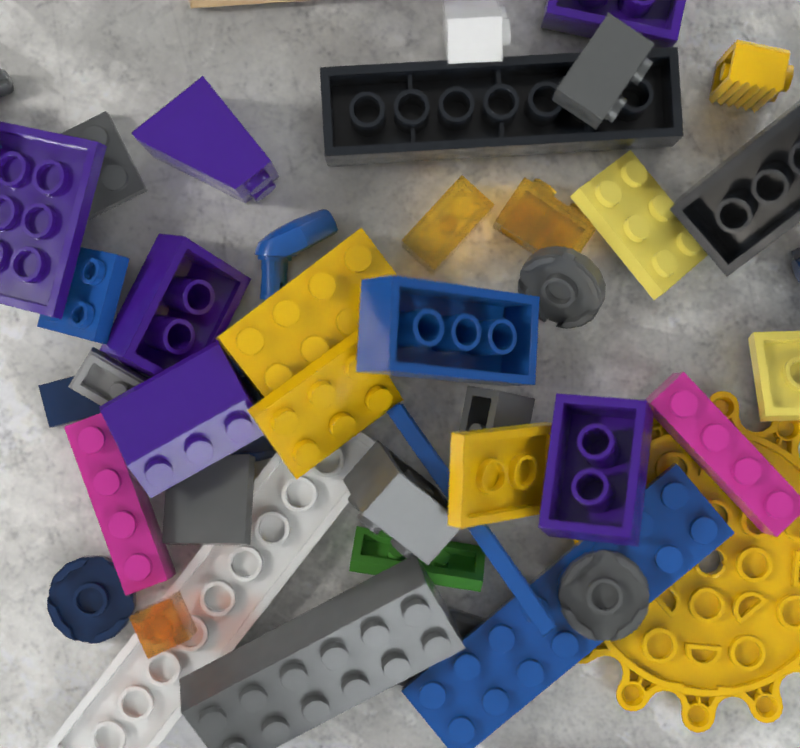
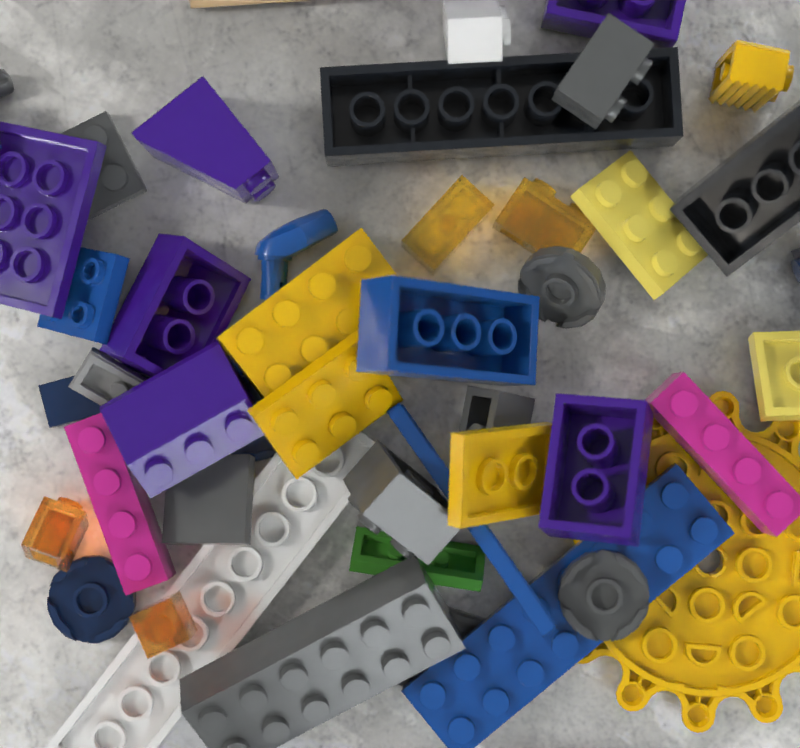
(55, 533): none -> clear orange brick

